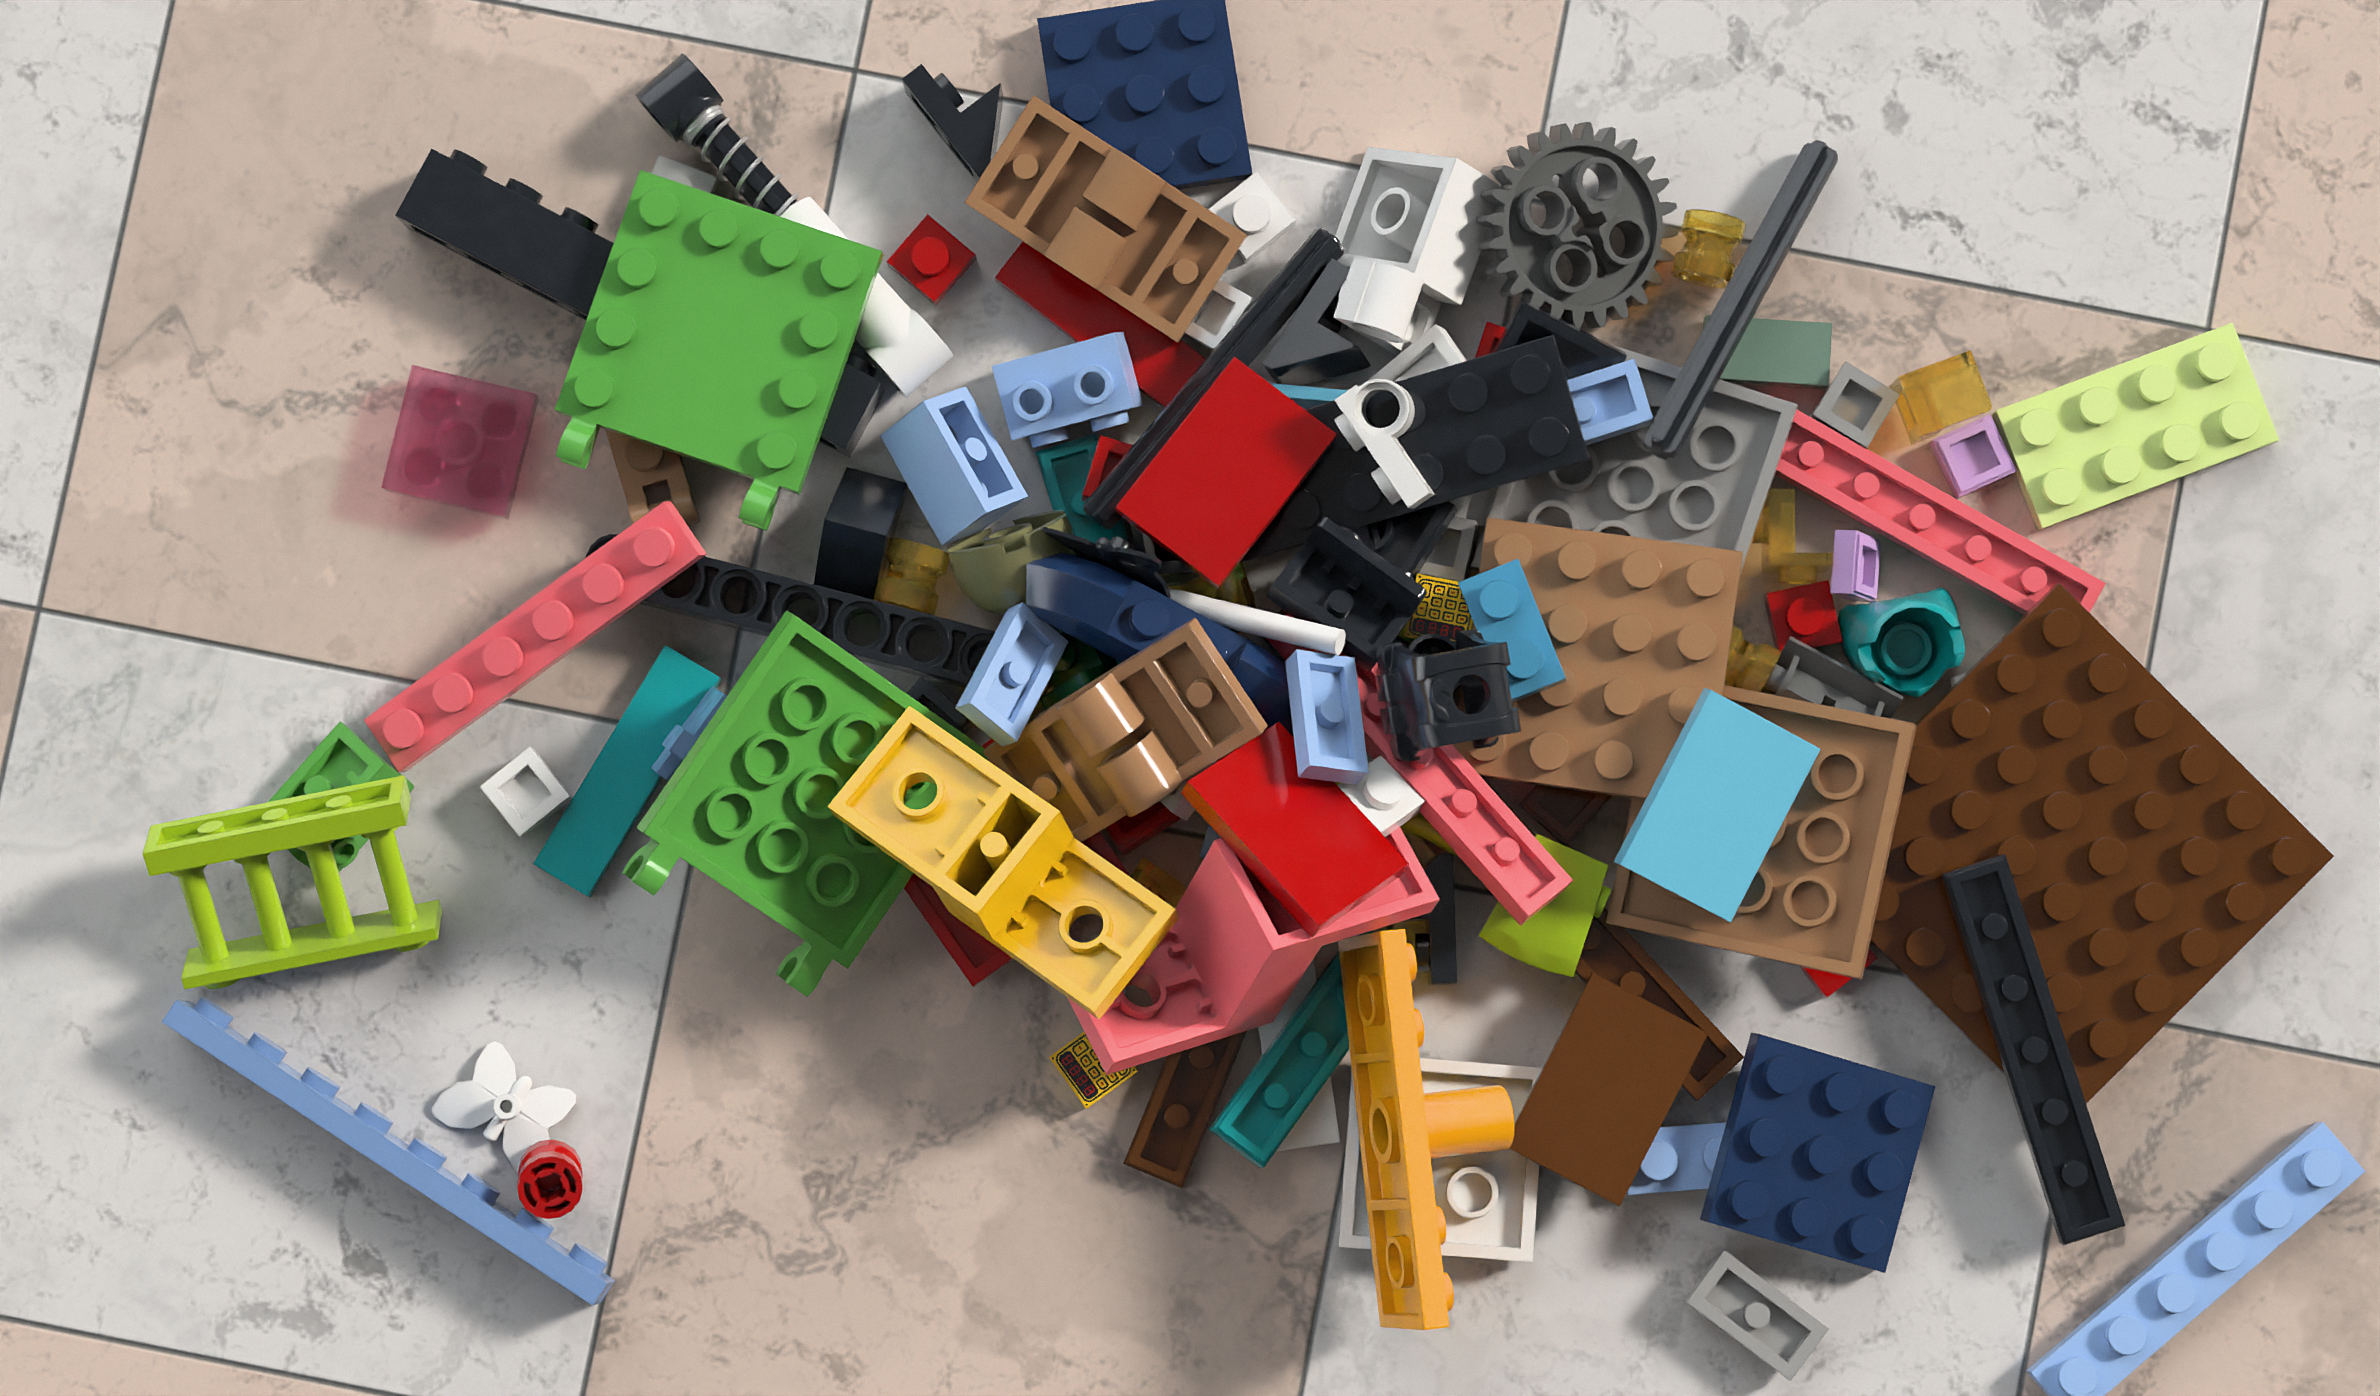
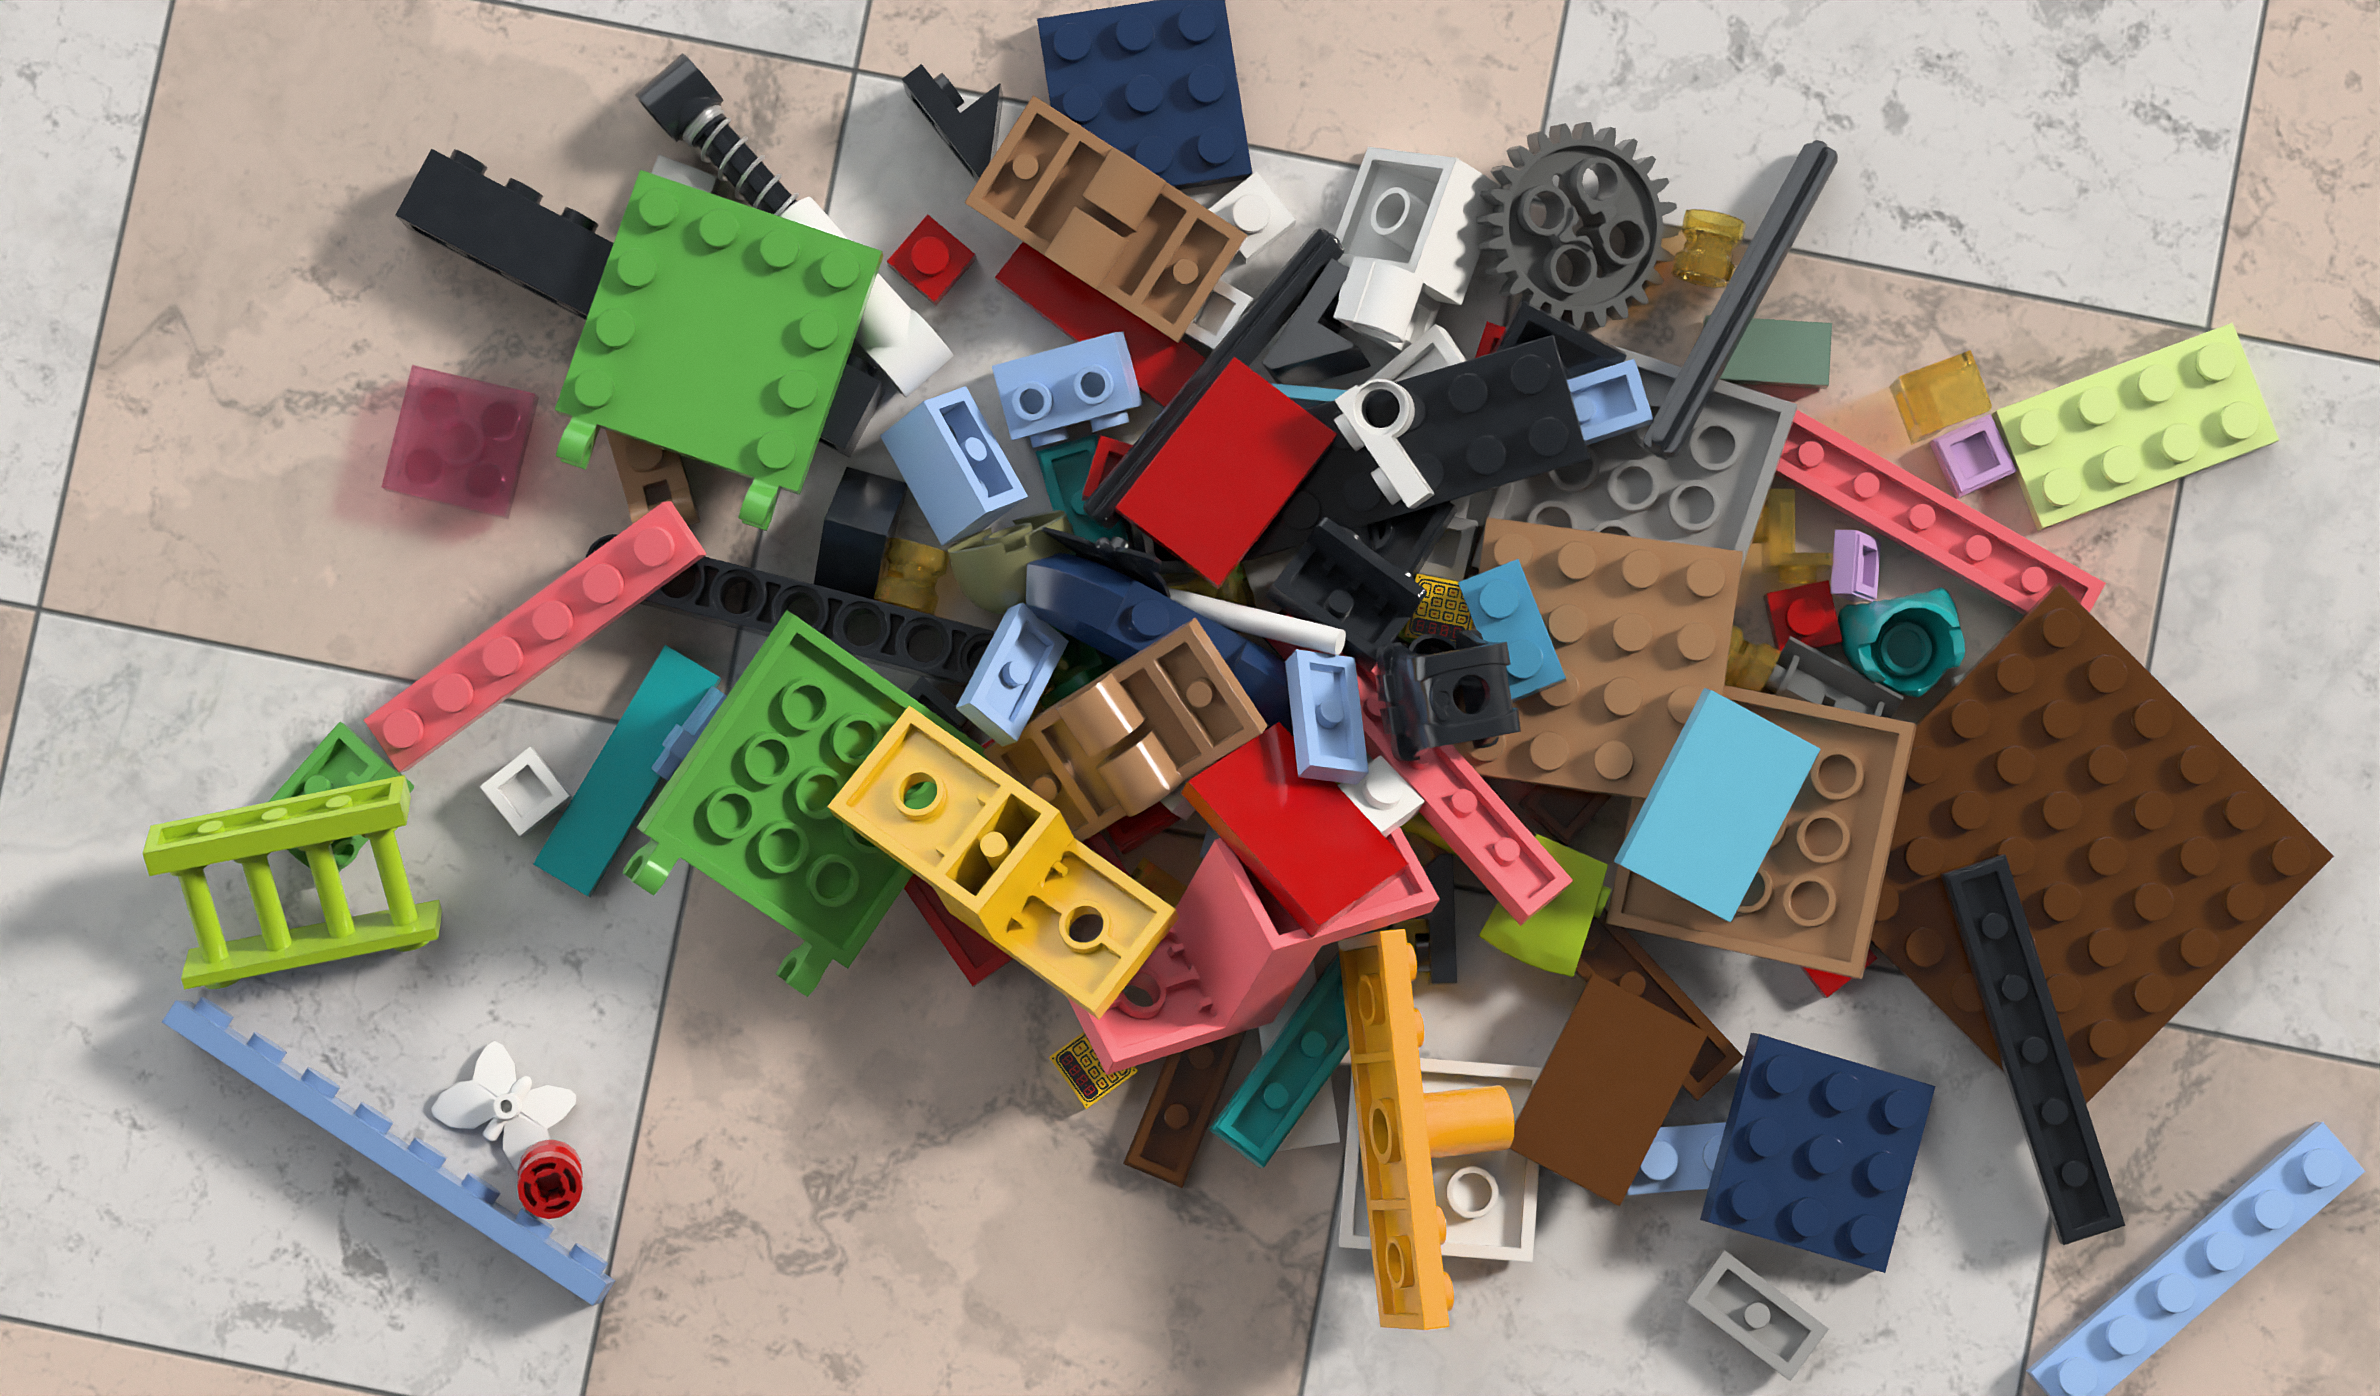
(1855, 405): light grey plate -> none

